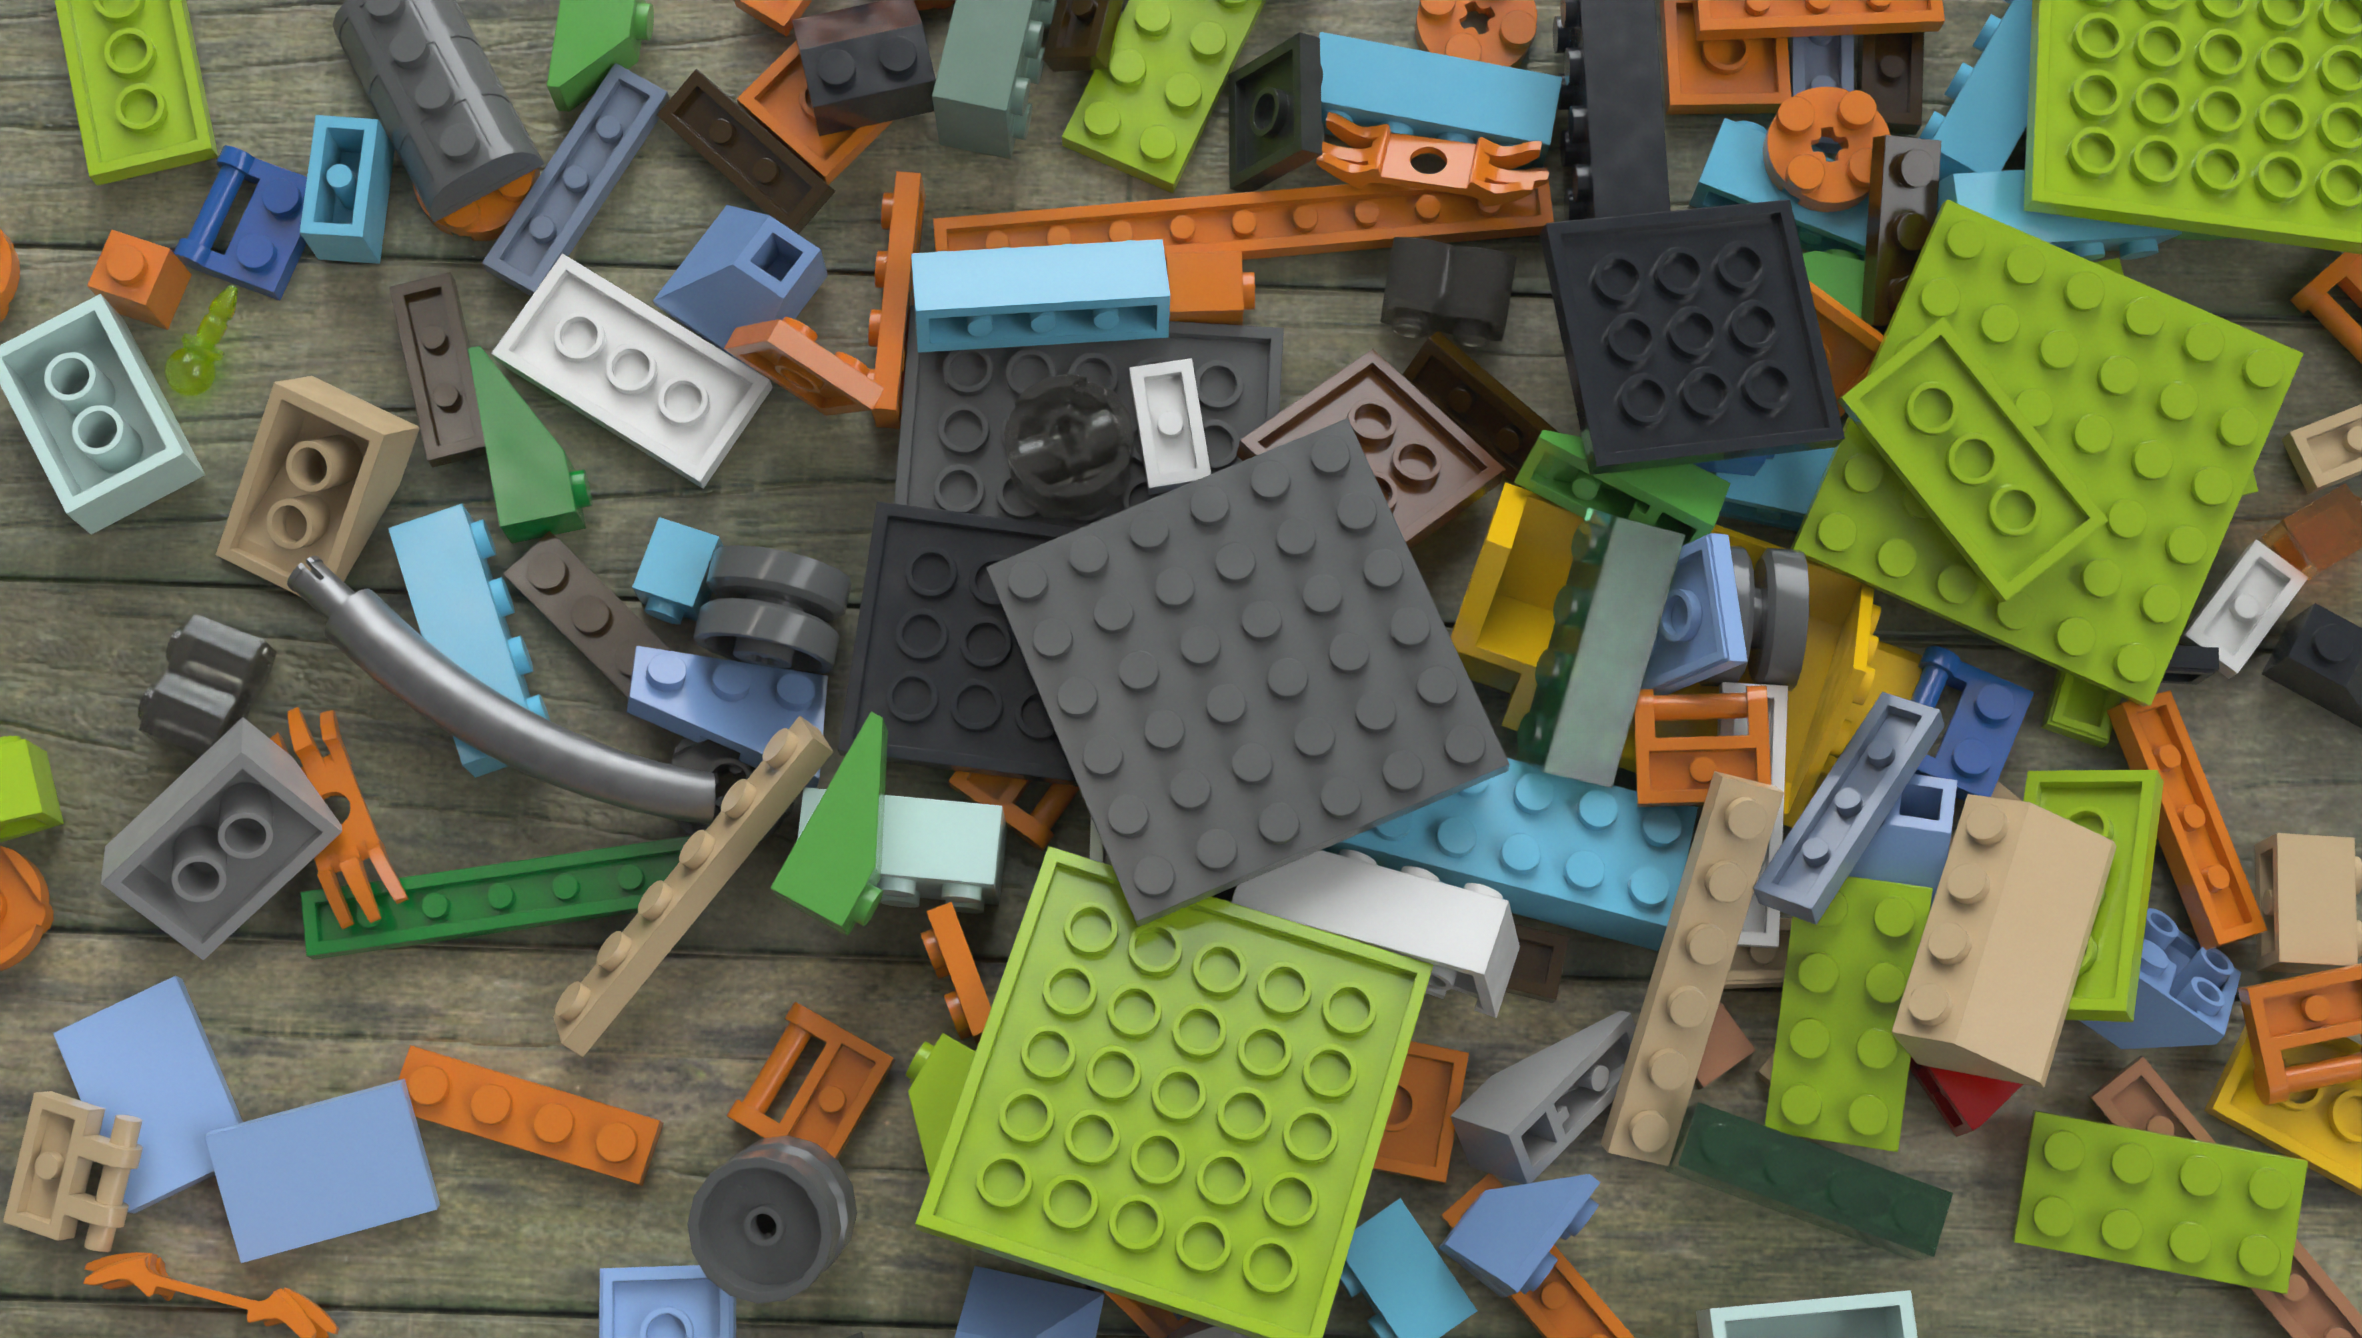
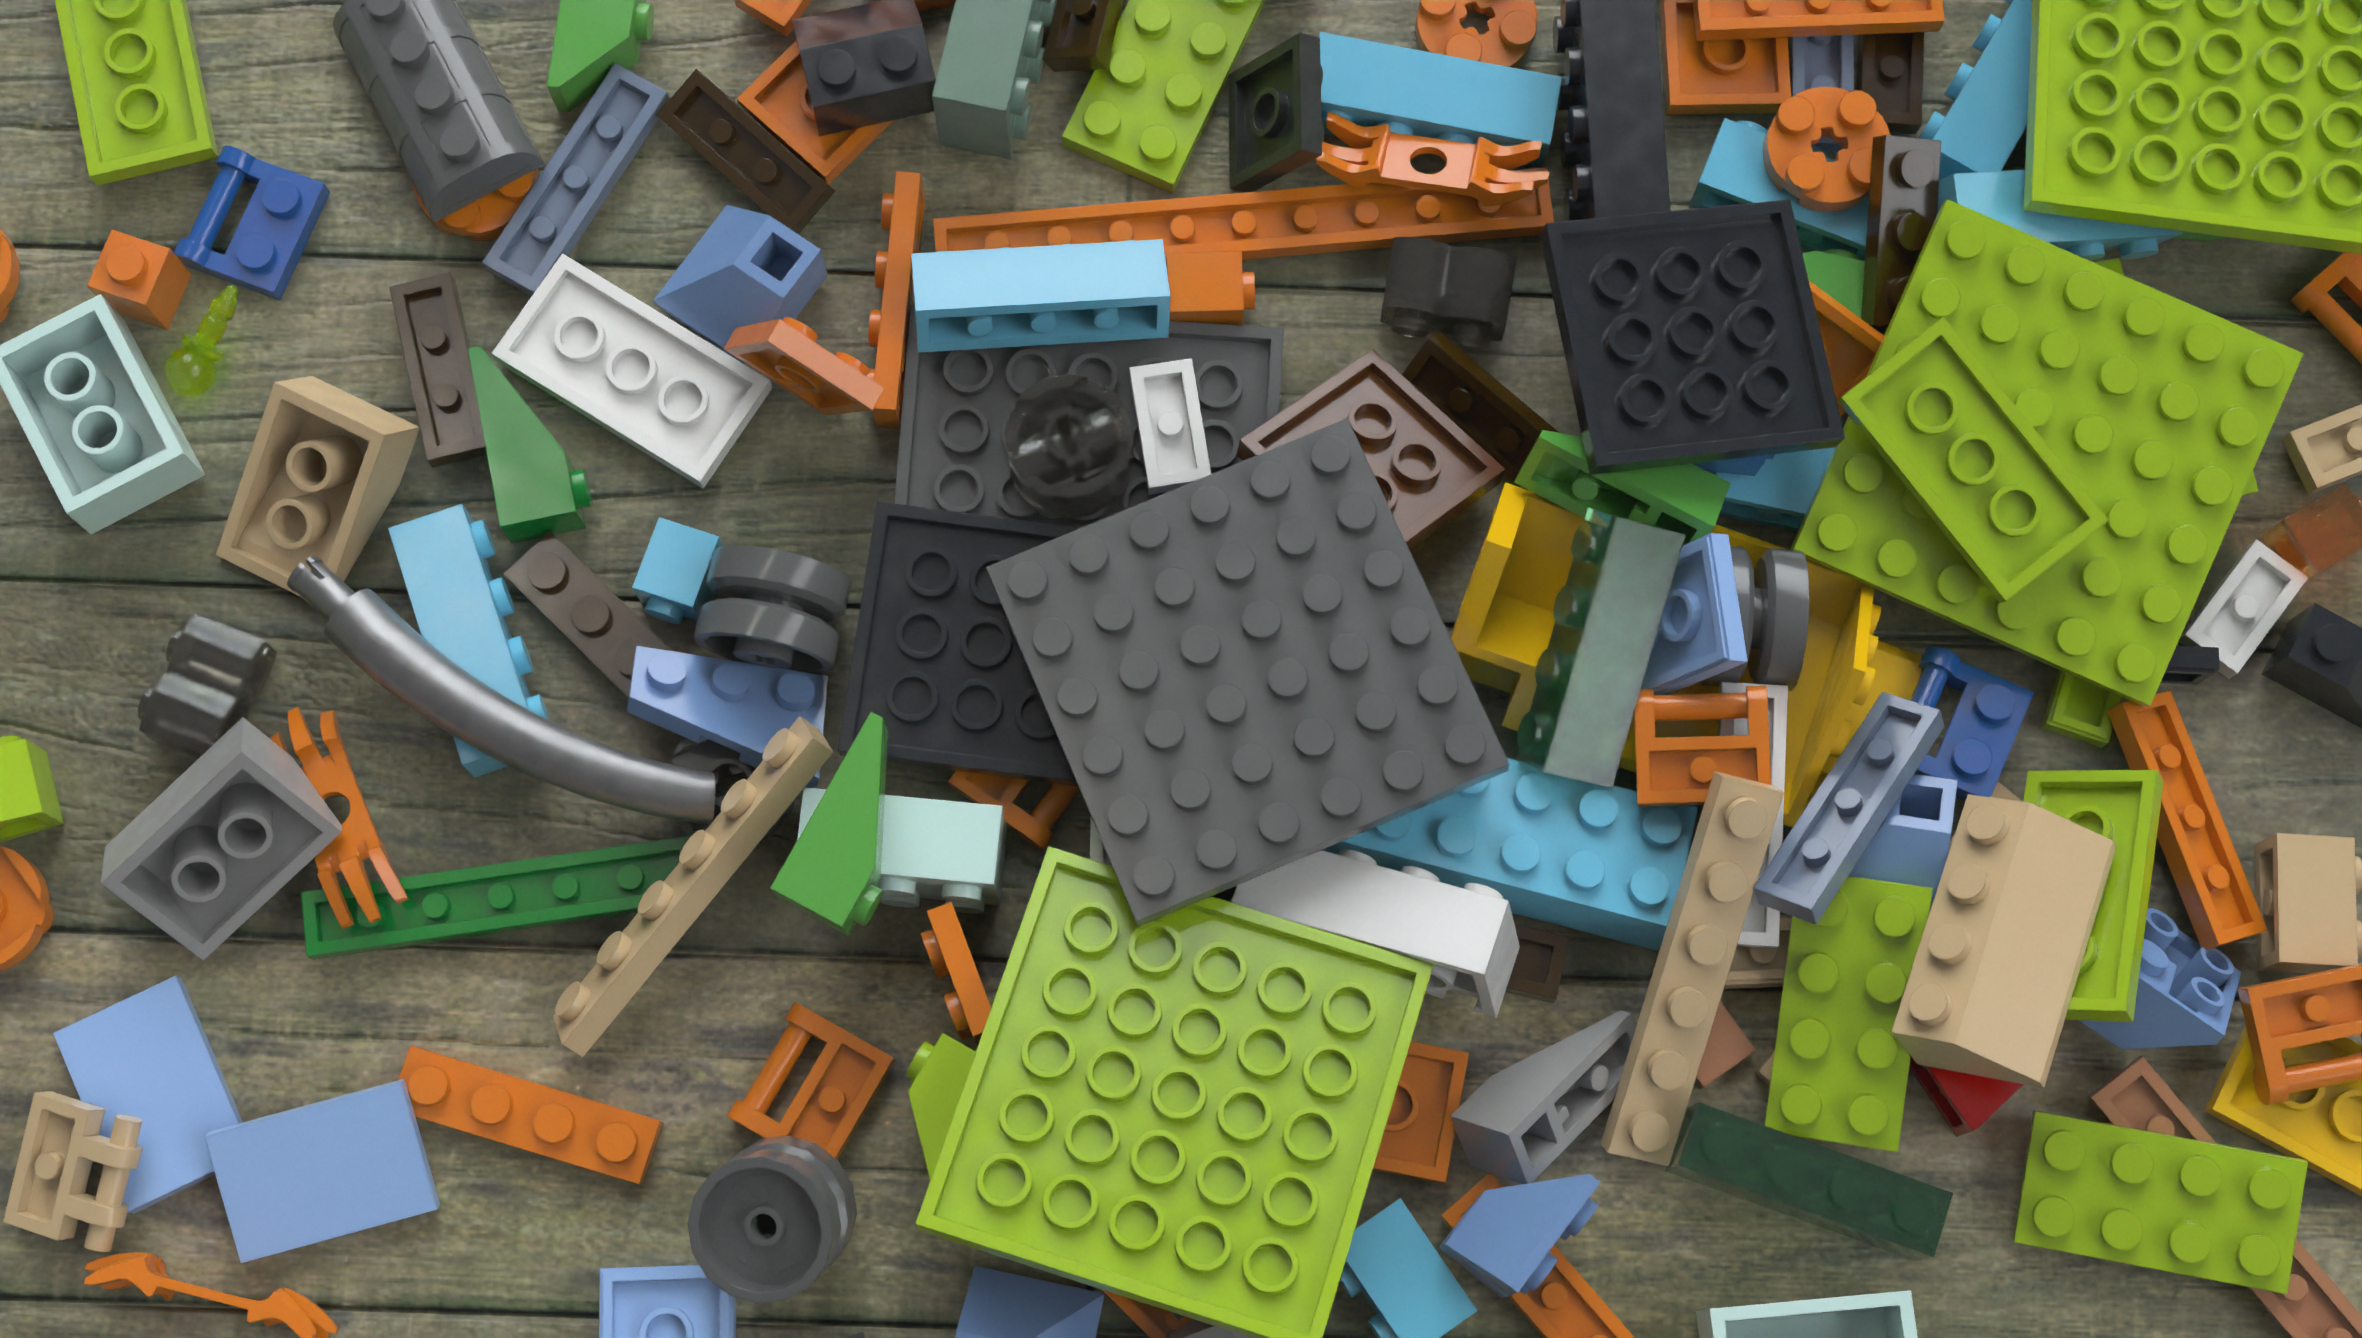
(347, 189): medium azure brick -> none

